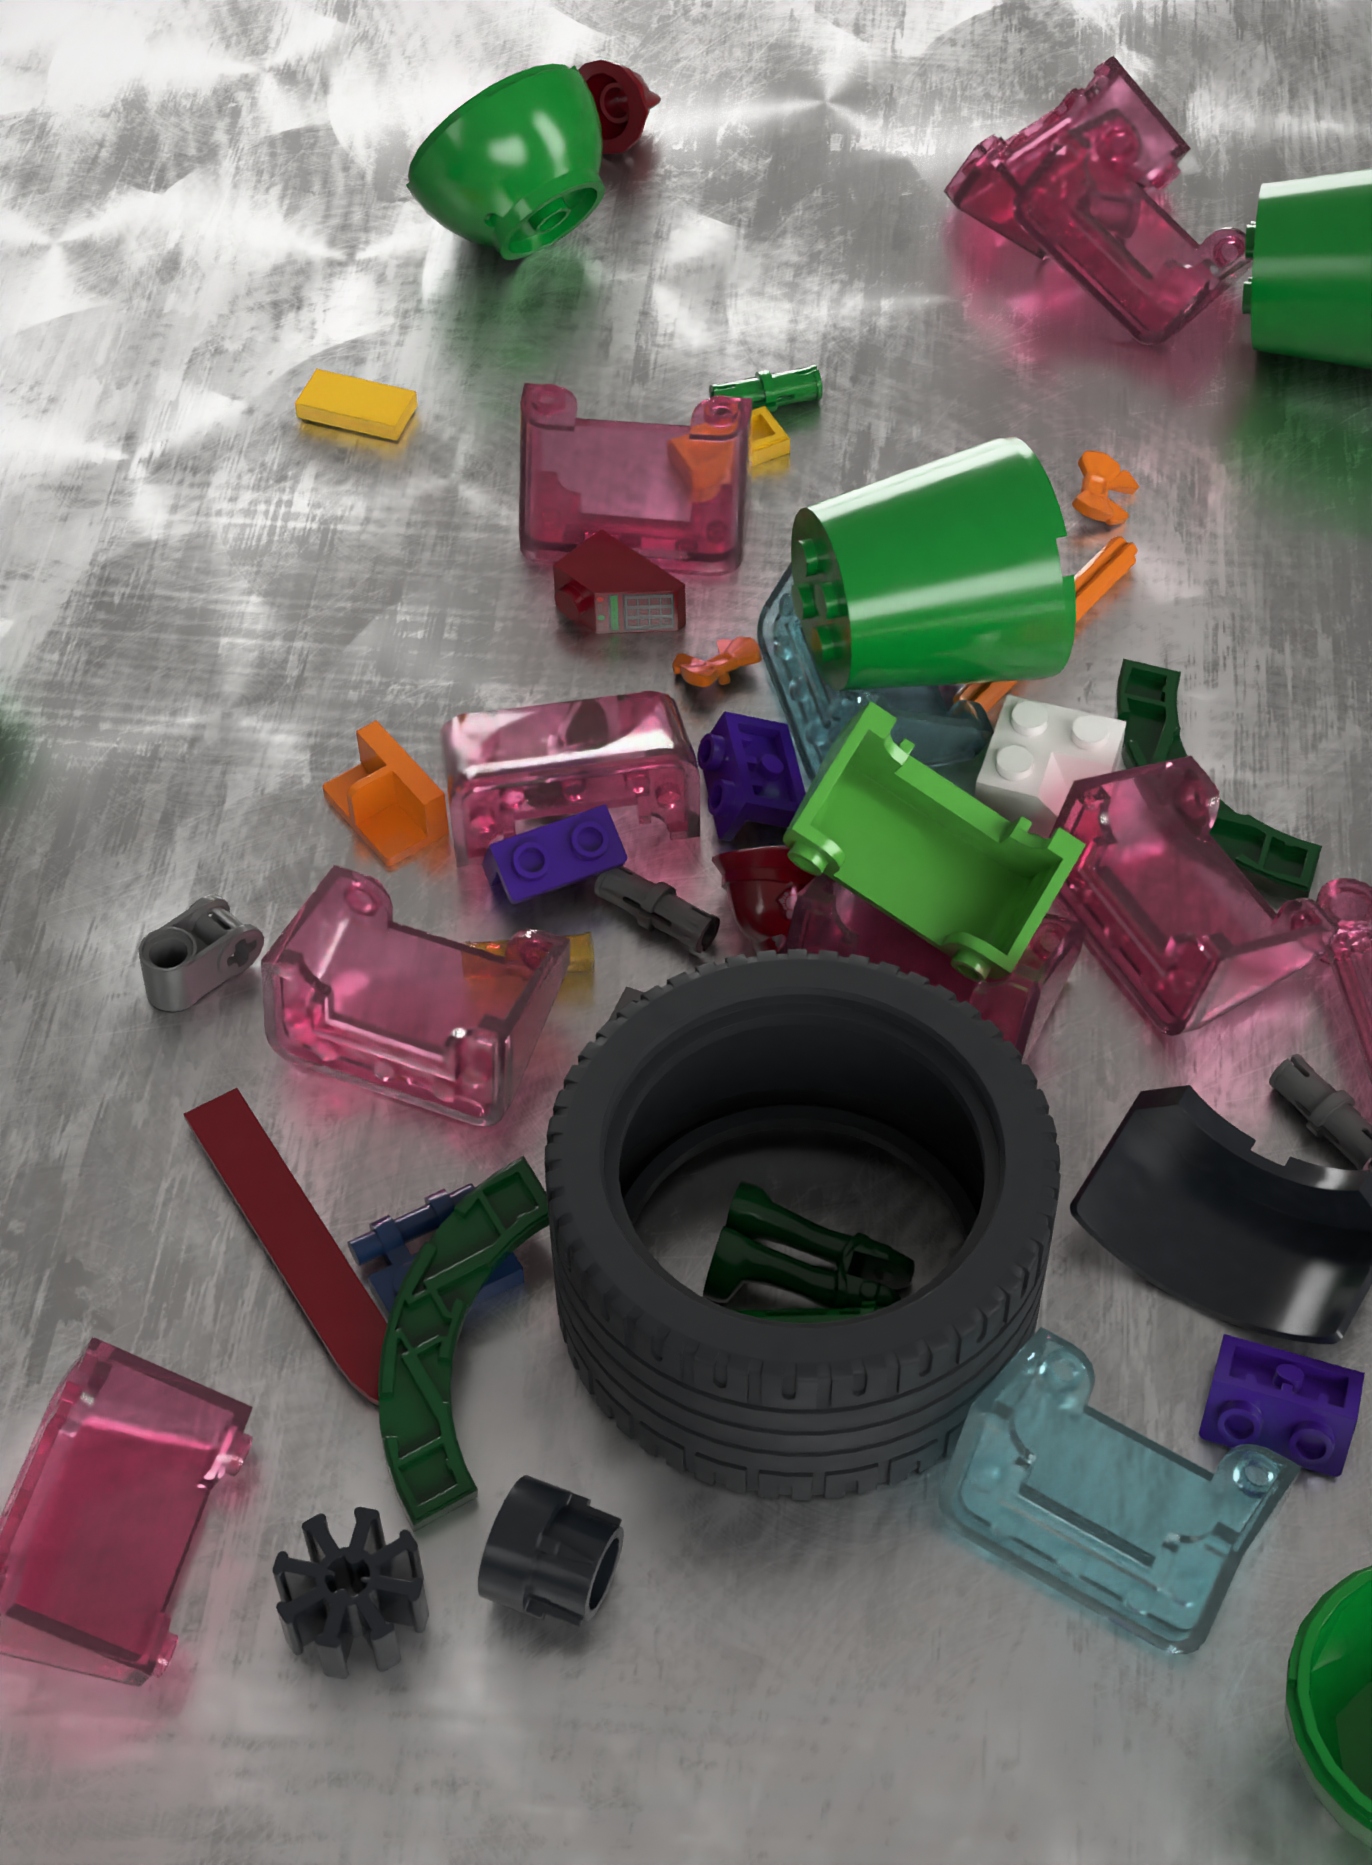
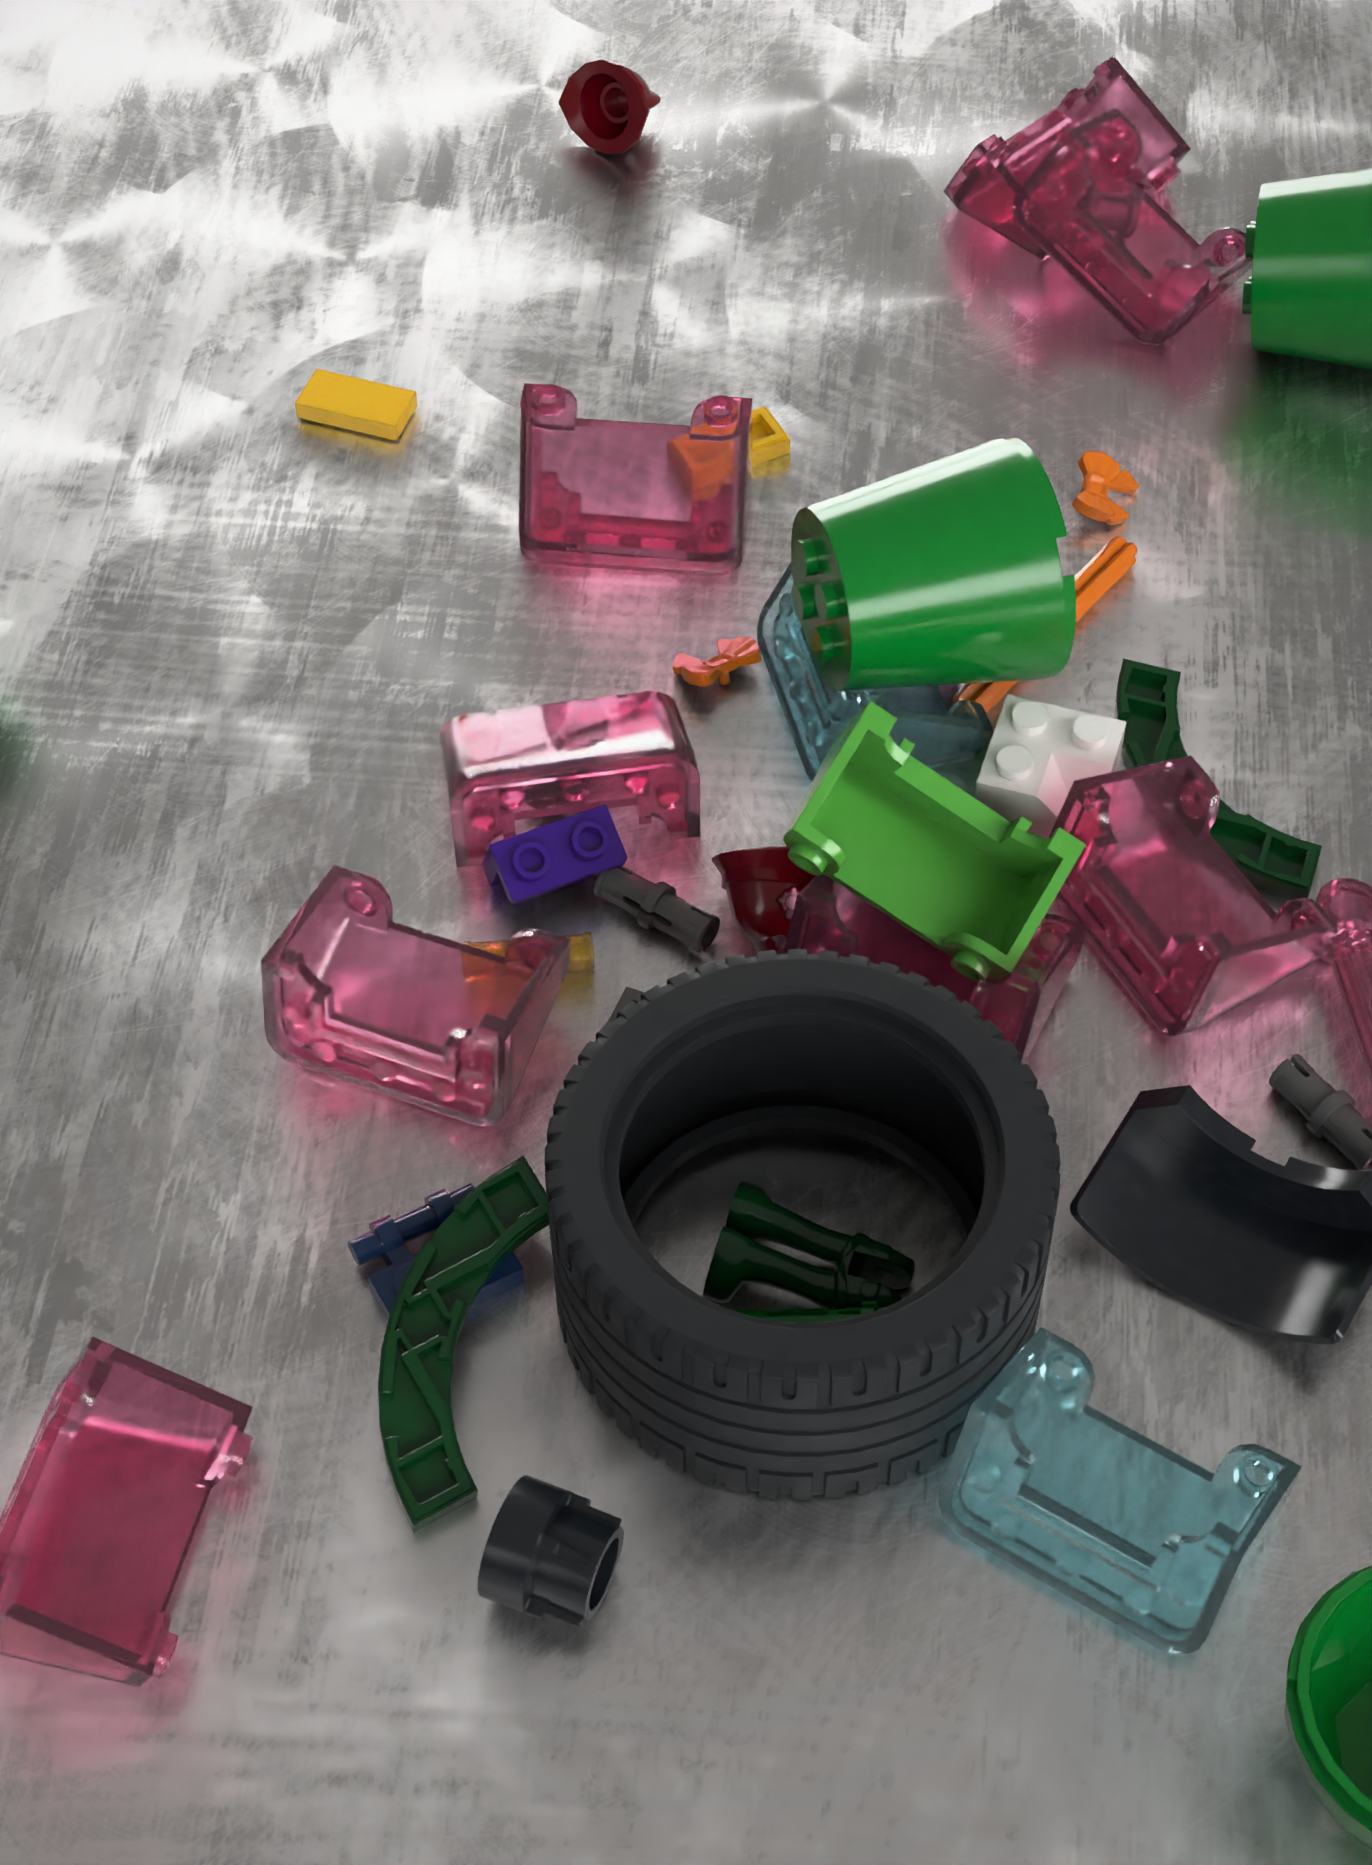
(196, 953): dark grey piece -> none
(293, 1237): dark red piece -> none
(322, 1610): black gear -> none
(388, 798): orange panel -> none
(514, 162): green piece -> none
(617, 589): dark red slope -> none
(750, 773): dark purple bracket -> none
(775, 388): green pin -> none
(1283, 1404): dark purple bracket -> none

